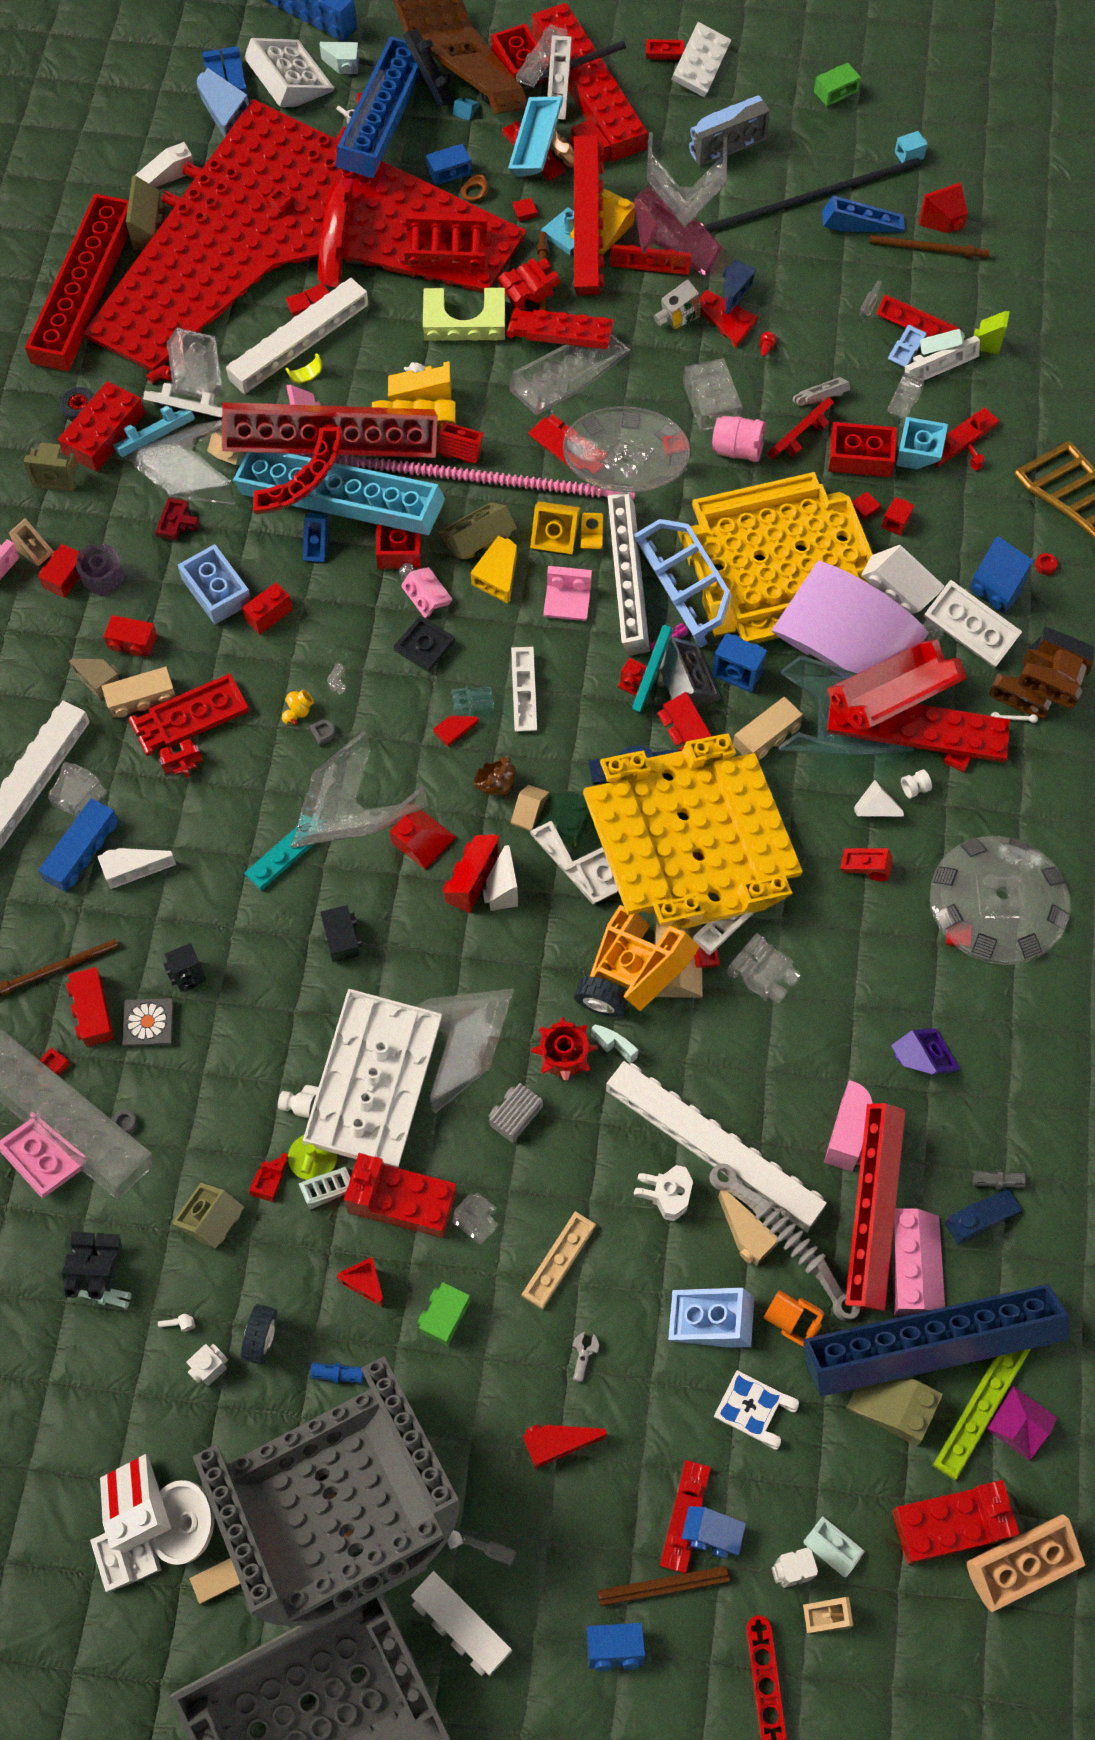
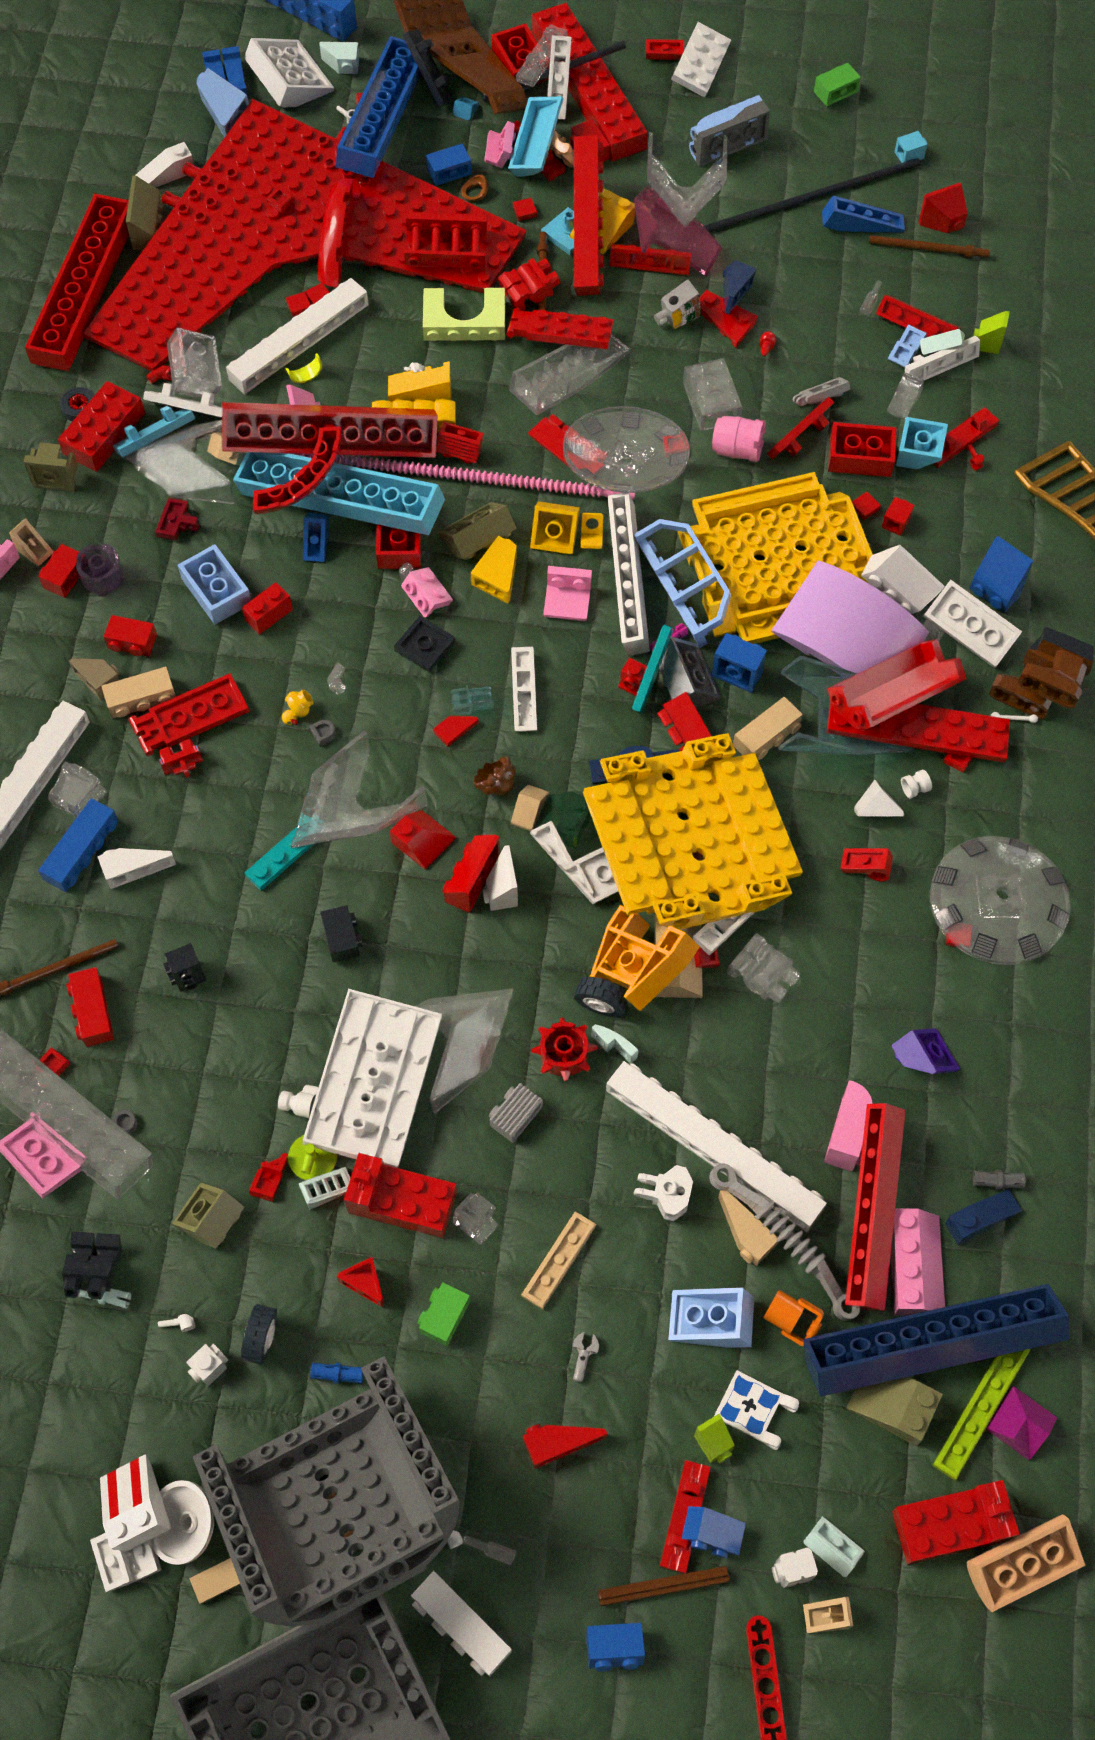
(148, 1022): tile -> none
(499, 145): none -> bright pink bracket
(714, 1439): none -> lime slope
(1046, 564): red tile -> none

